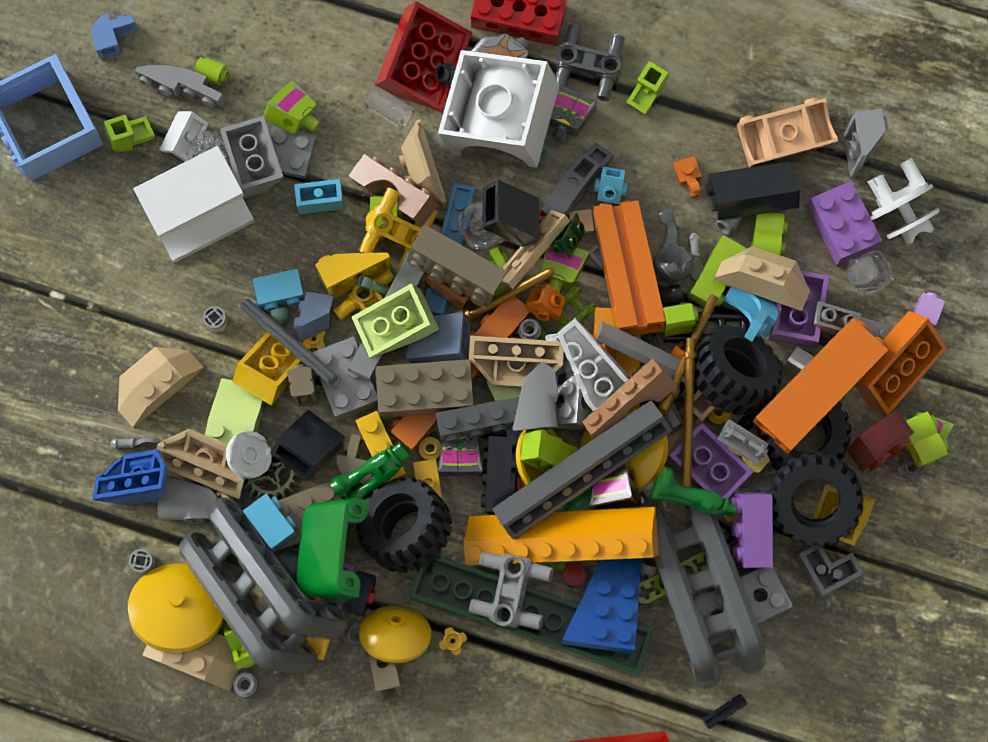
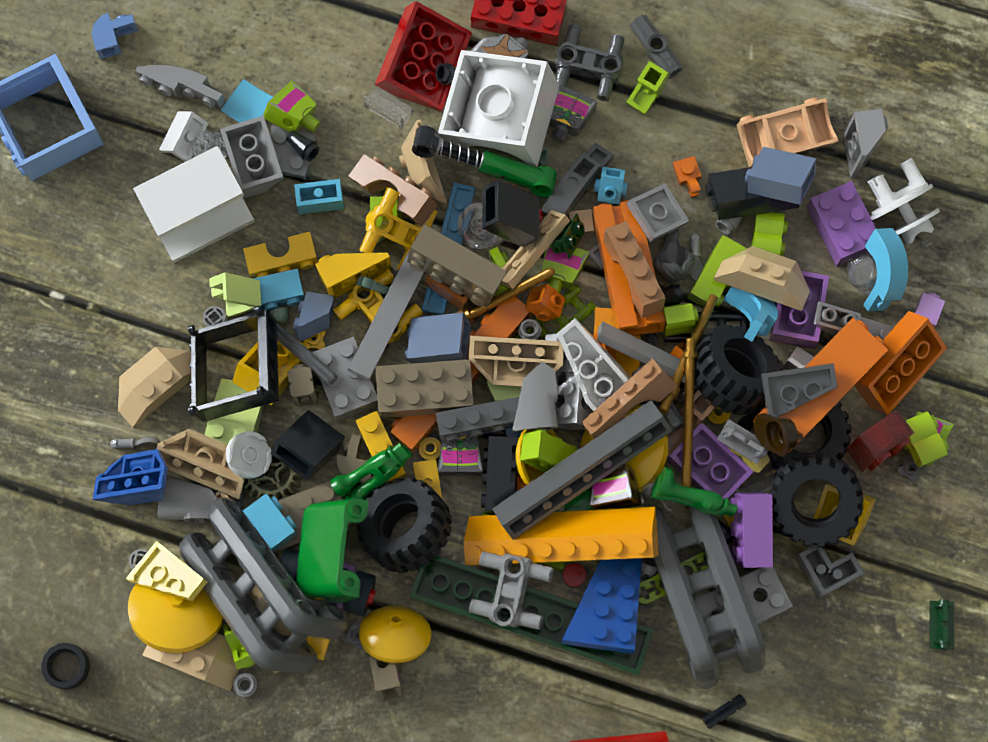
(50, 655): none -> black tyre
(126, 134): lime brick -> none
(167, 574): none -> light yellow wing
(214, 70): lime brick -> none
(238, 291): none -> yellowish green panel
(246, 102): none -> medium azure sticker
(268, 365): none -> black window
(300, 255): none -> yellow arch
(305, 147): none -> black cone
(395, 321): yellowish green slope -> none
(446, 642): yellow plate -> none
(538, 179): none -> piece
(643, 285): none -> medium nougat arch
(648, 36): none -> dark grey piece
(657, 212): none -> light grey tile
(776, 434): none -> dark brown piece
(781, 175): none -> sand blue brick
(795, 387): none -> dark grey wing
(891, 268): none -> medium azure arch
(941, 624): none -> dark green hinge

